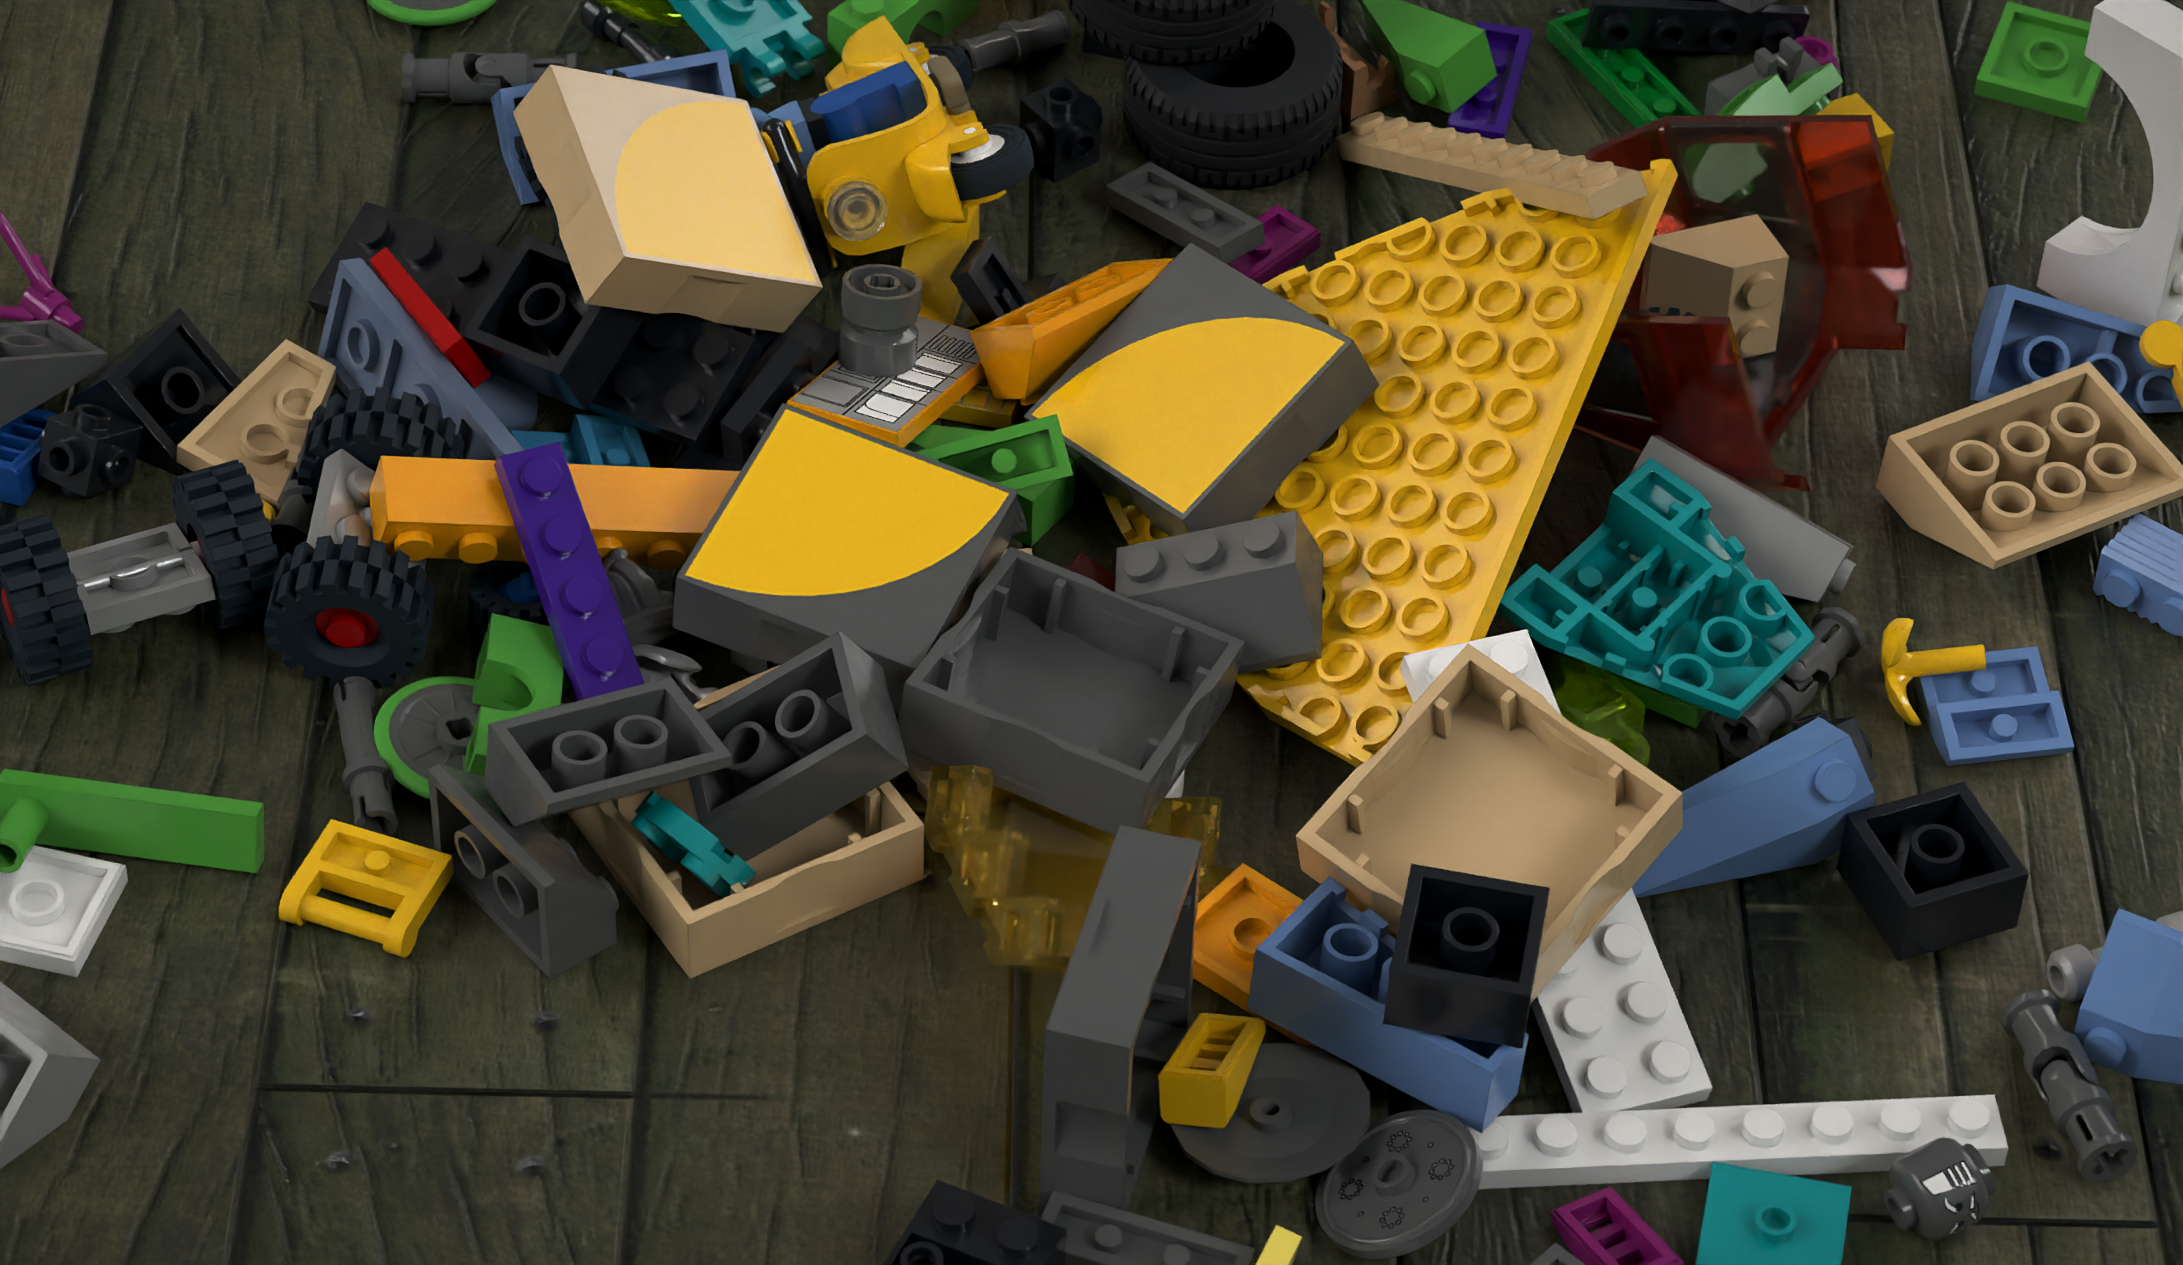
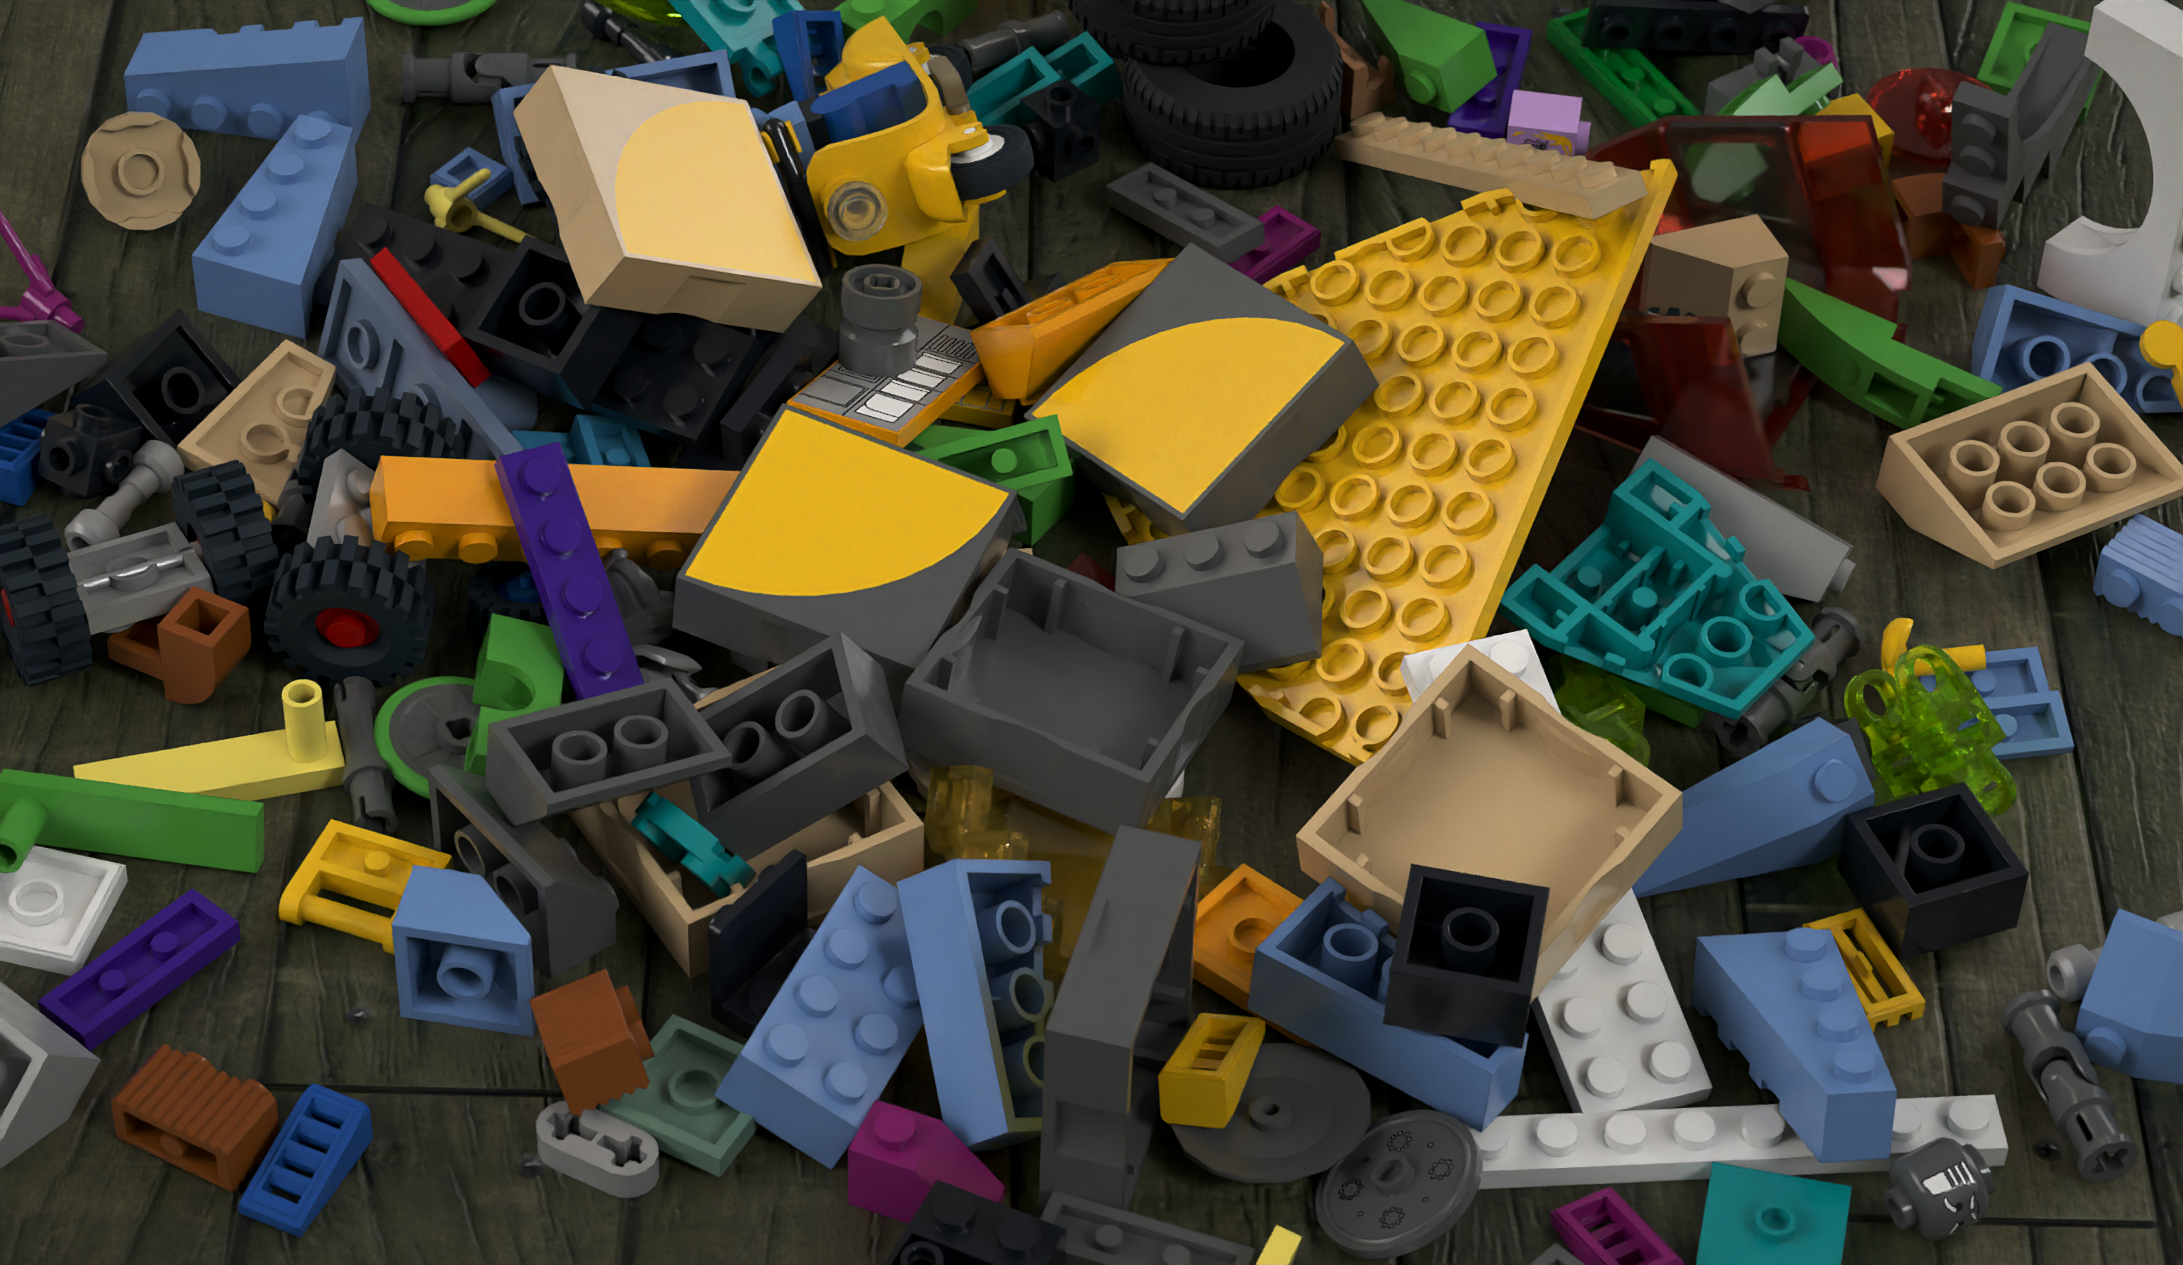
(140, 170): none -> tan tile
(140, 969): none -> dark purple plate
(150, 473): none -> light grey piece
(189, 646): none -> dark orange brick
(197, 1117): none -> dark orange brick
(243, 767): none -> light yellow piece
(253, 78): none -> medium blue wedge
(280, 231): none -> medium blue wedge
(323, 1120): none -> blue slope
(459, 214): none -> light yellow plant
(462, 954): none -> medium blue slope
(466, 165): none -> medium blue tile
(593, 1040): none -> dark orange brick
(596, 1150): none -> light grey beam
(681, 1100): none -> sand green plate
(758, 943): none -> black bracket
(792, 41): none -> blue slope
(833, 1026): none -> medium blue brick
(902, 1157): none -> magenta slope
(983, 993): none -> medium blue wedge
(1081, 61): none -> teal slope
(1548, 122): none -> lavender brick
(1804, 1034): none -> medium blue wedge
(1863, 362): none -> bright green slope
(1871, 995): none -> yellow tile
(1919, 112): none -> clear red shield
(1926, 728): none -> clear neon green piece
(1935, 233): none -> dark orange brick
(2014, 137): none -> dark grey arch

